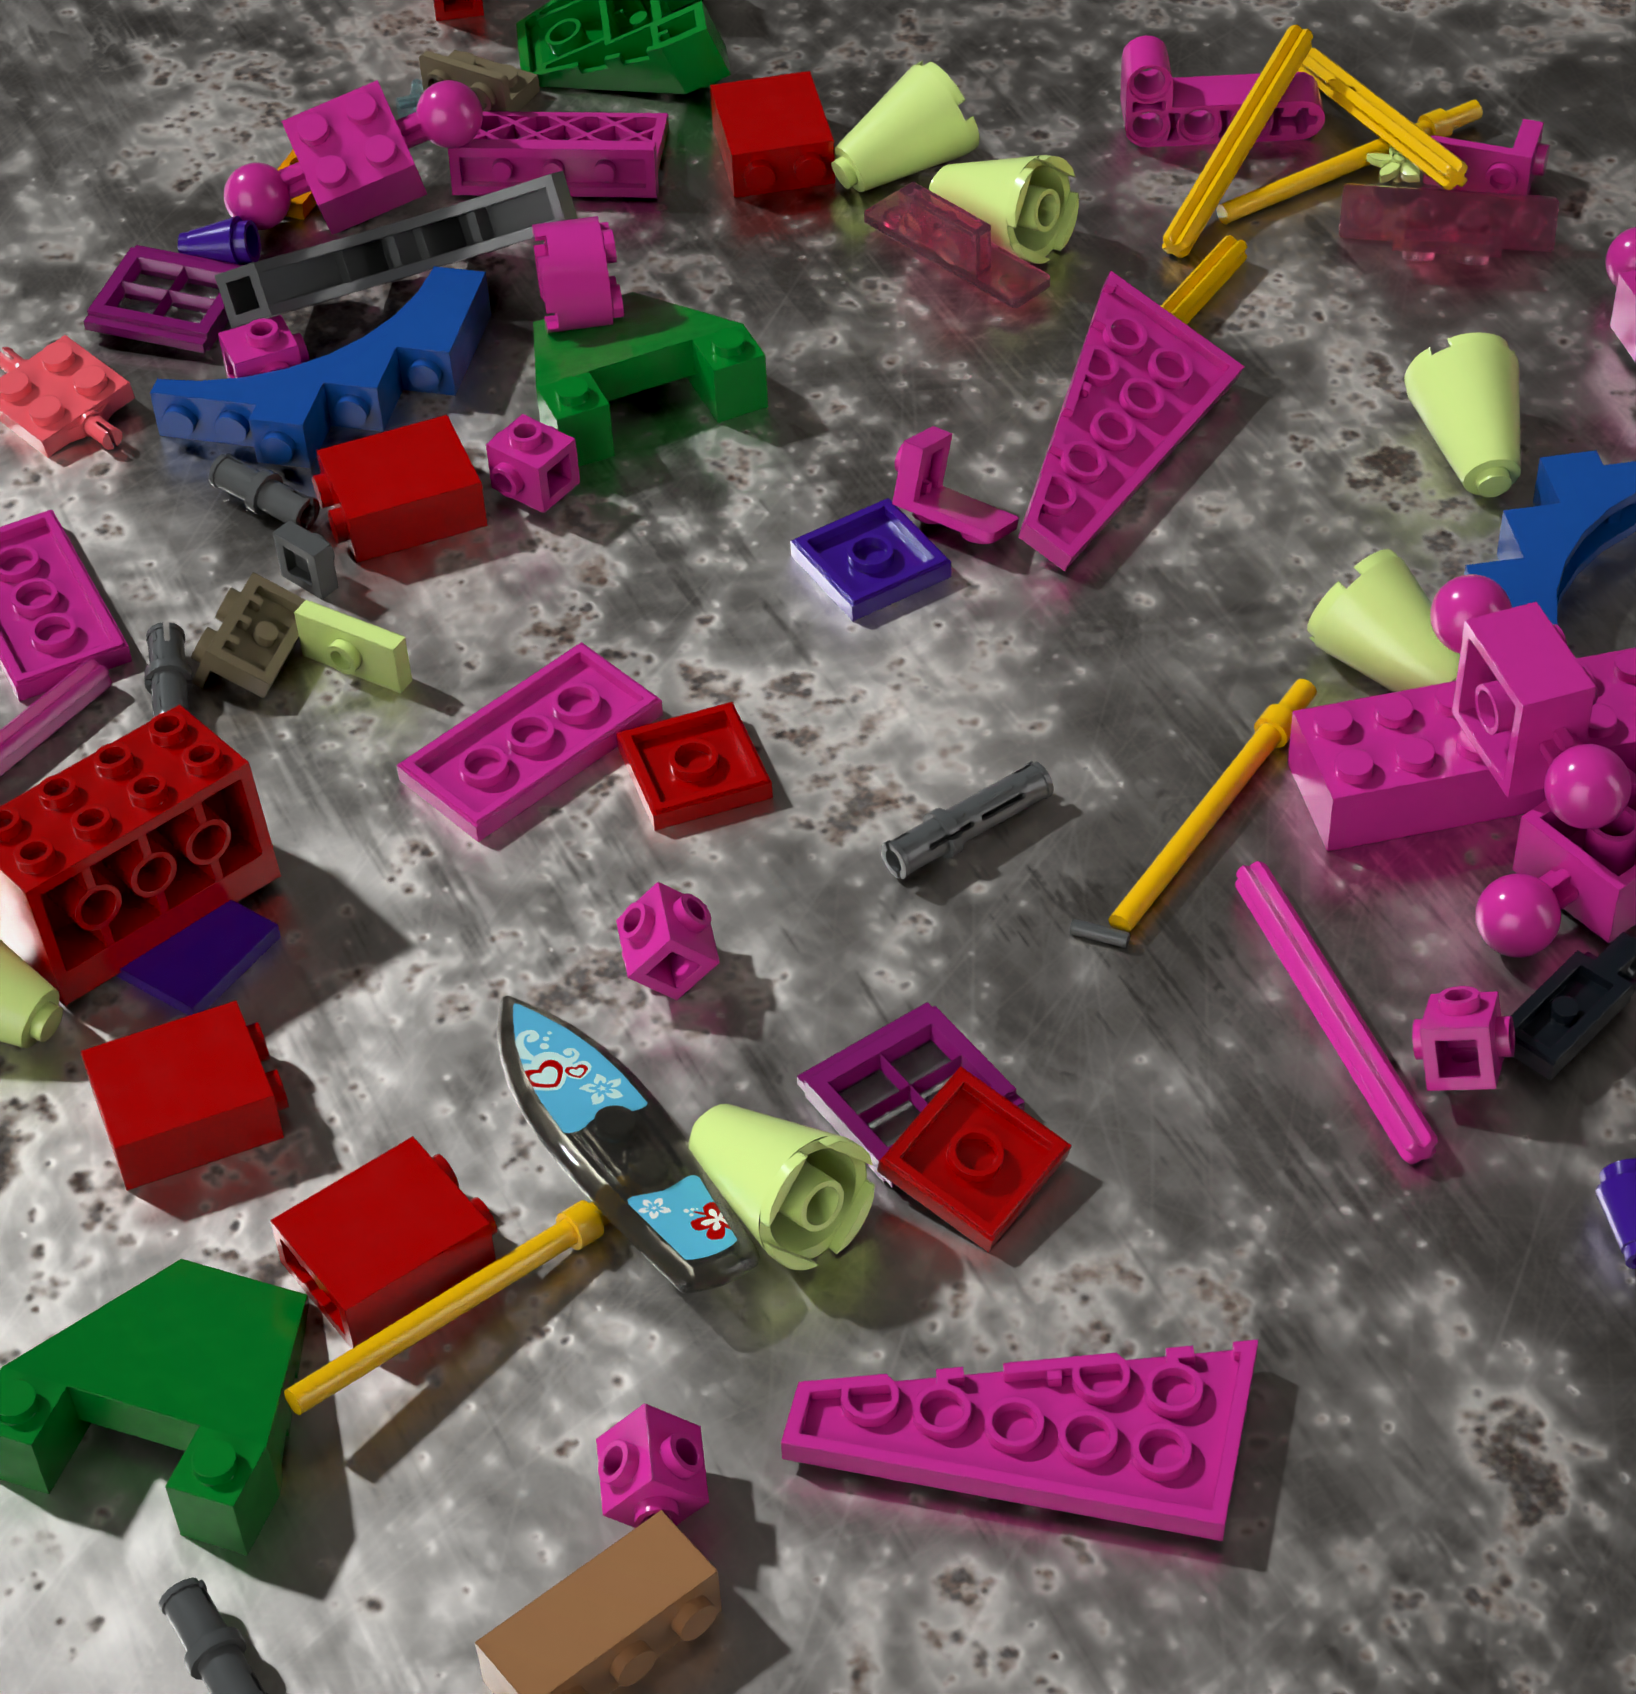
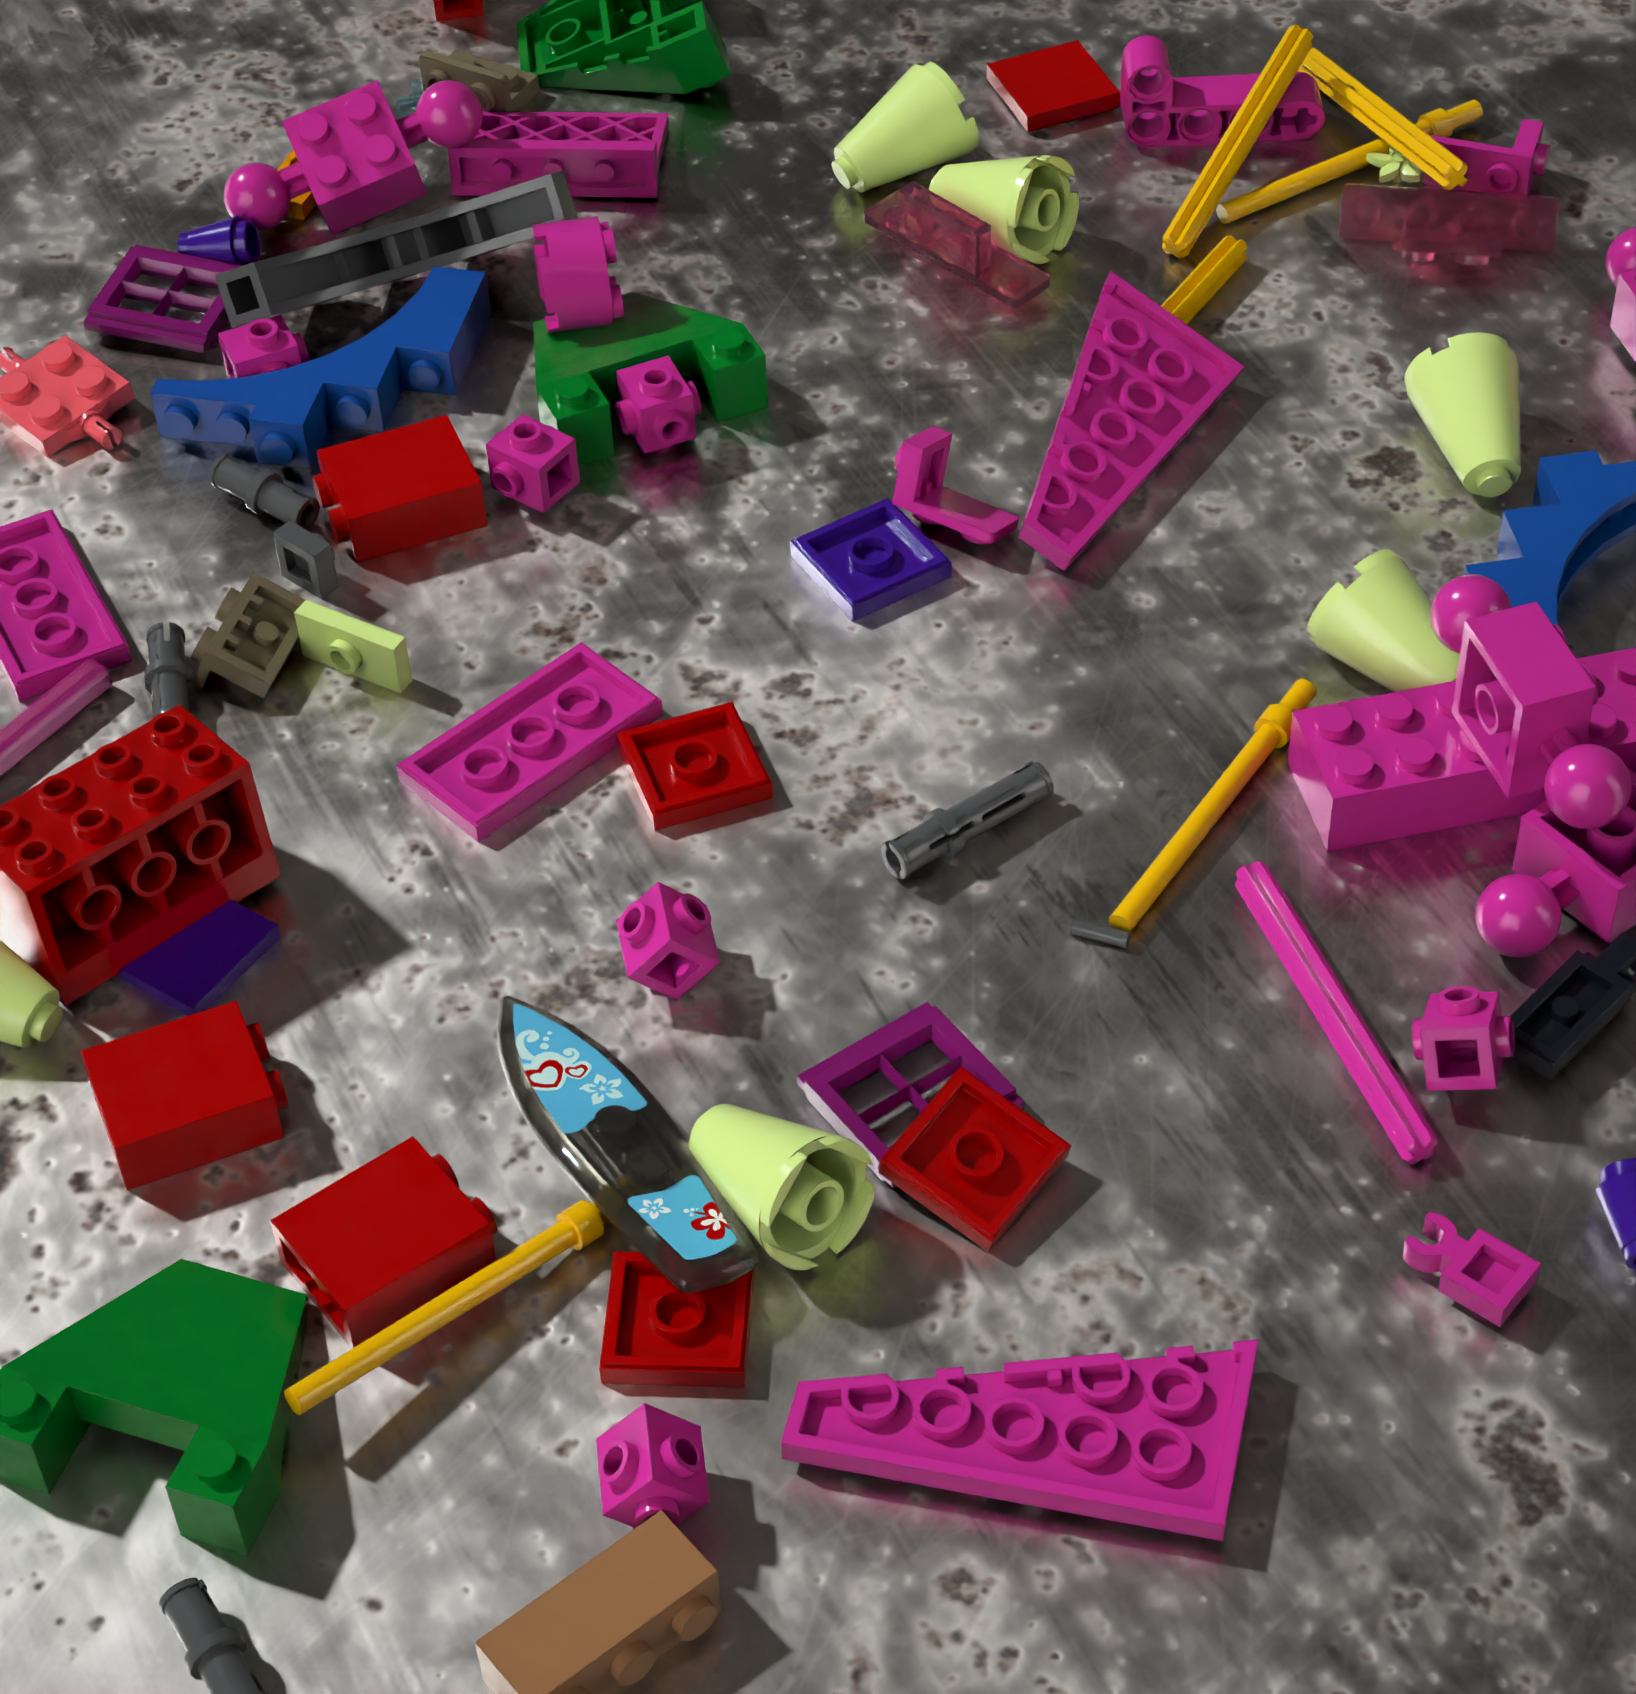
(656, 404): none -> dark pink brick
(672, 1336): none -> red tile
(772, 134): red brick -> none
(1053, 86): none -> red tile
(1477, 1272): none -> dark pink plate

